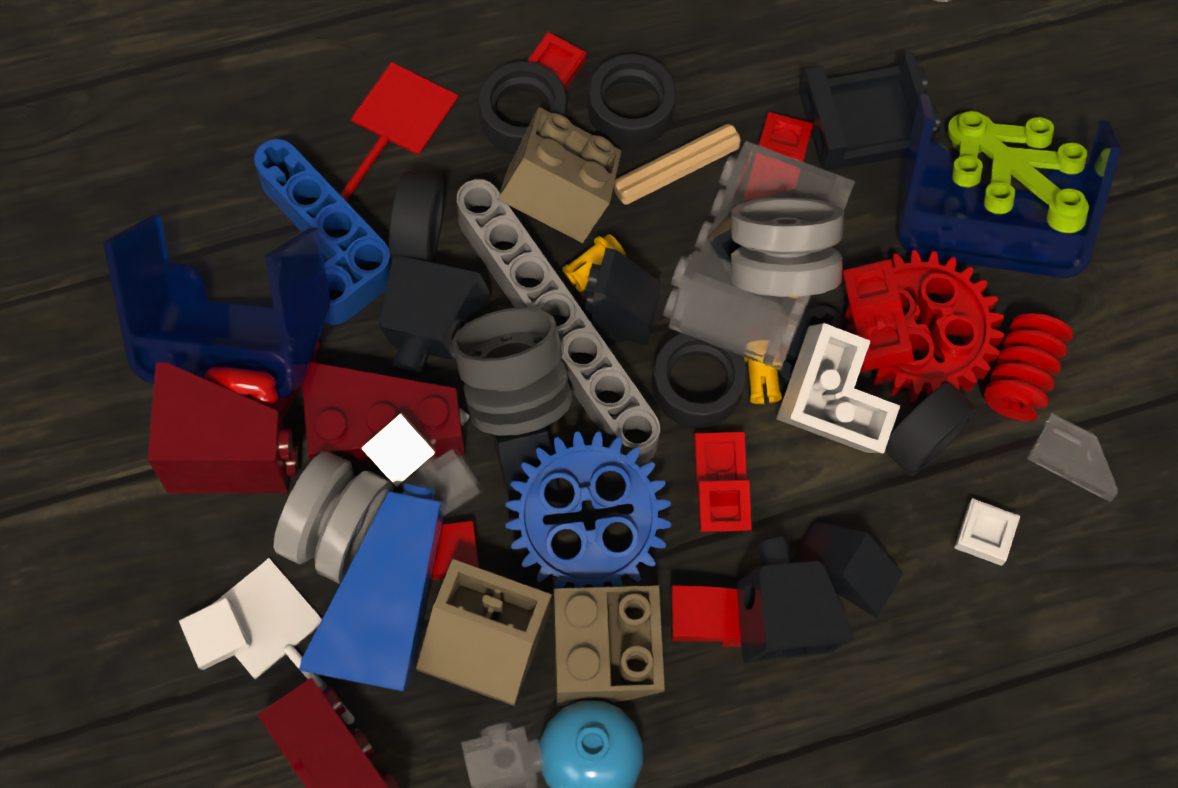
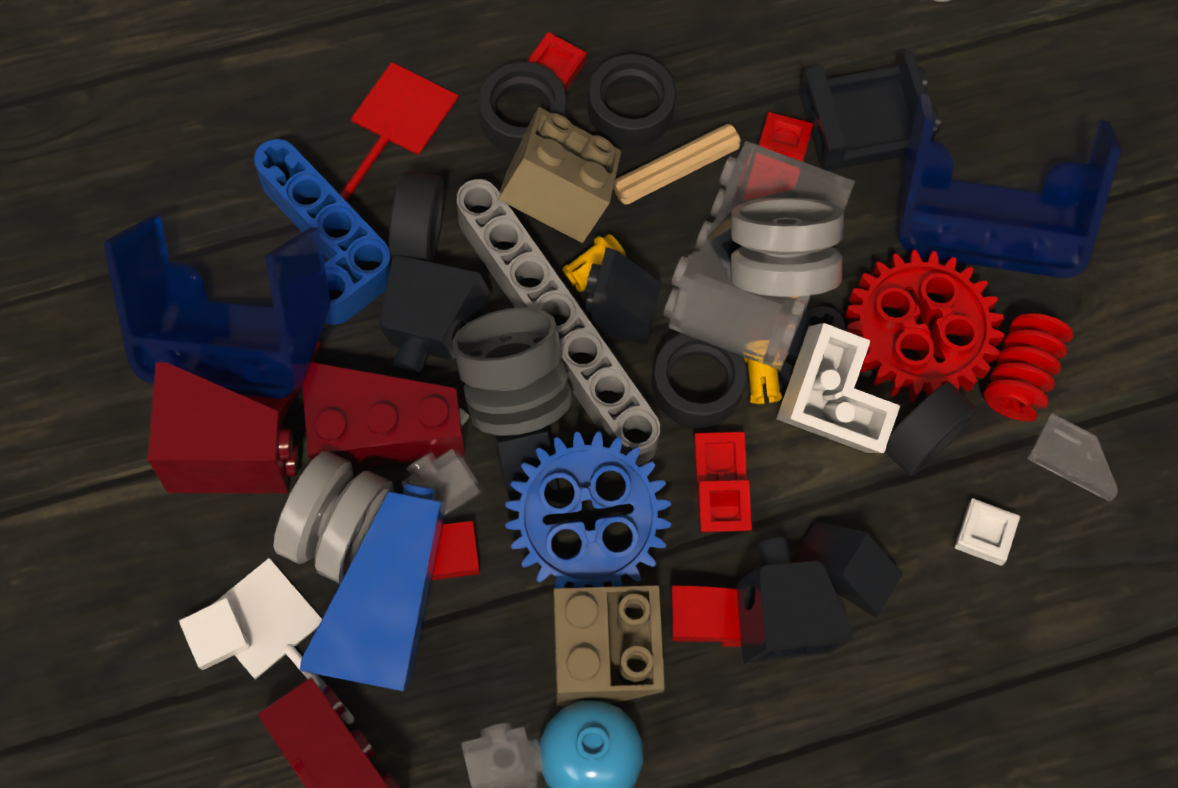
(245, 381): red arm -> none
(398, 449): white tile -> none
(483, 632): dark tan slope -> none
(878, 314): red slope -> none
(976, 133): lime plant -> none

